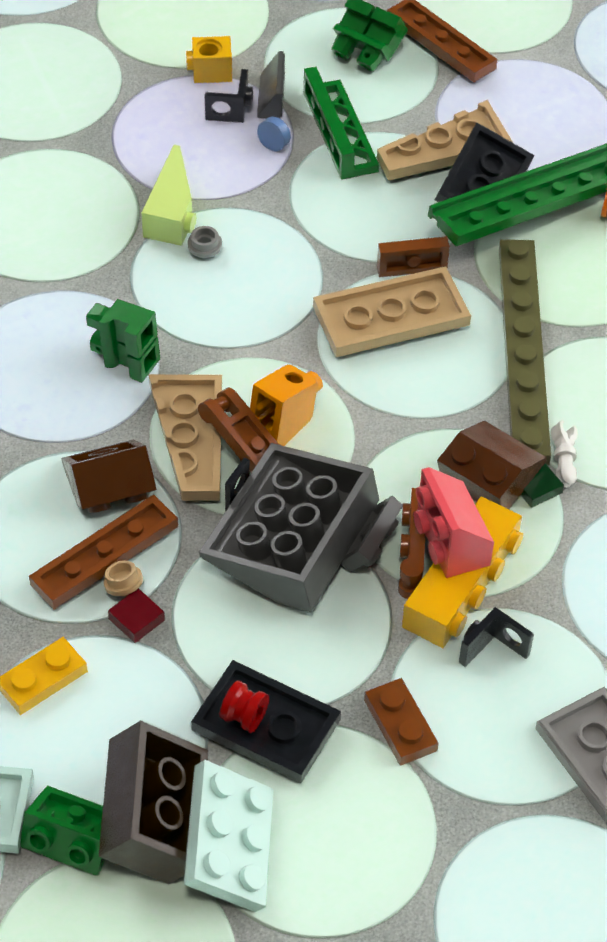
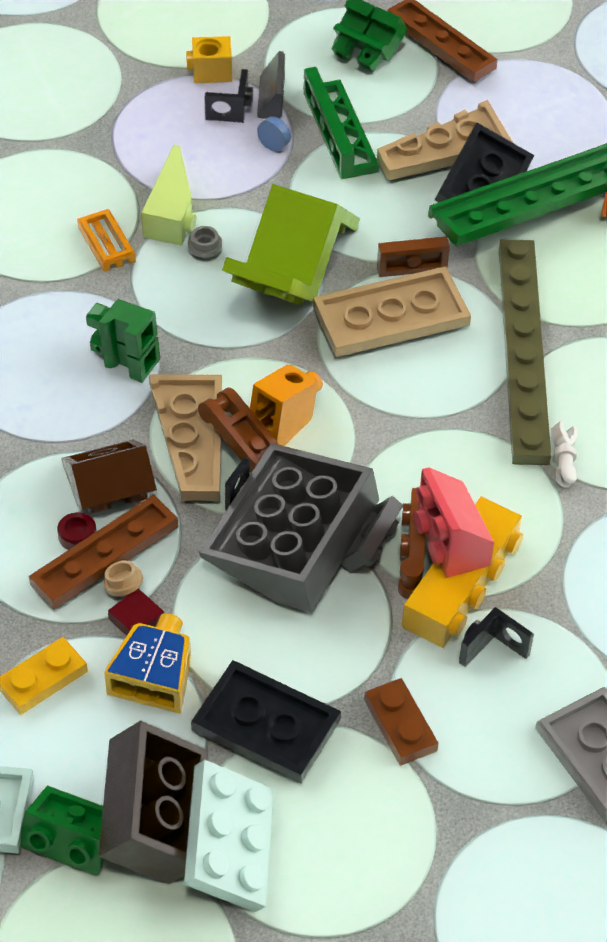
(75, 528): none -> dark red tile
(114, 257): none -> light orange tile
(152, 665): none -> torso
(244, 706): red wheel -> none
(291, 245): none -> lime bracket
(490, 463): reddish brown slope -> none
(542, 487): dark green tile -> none

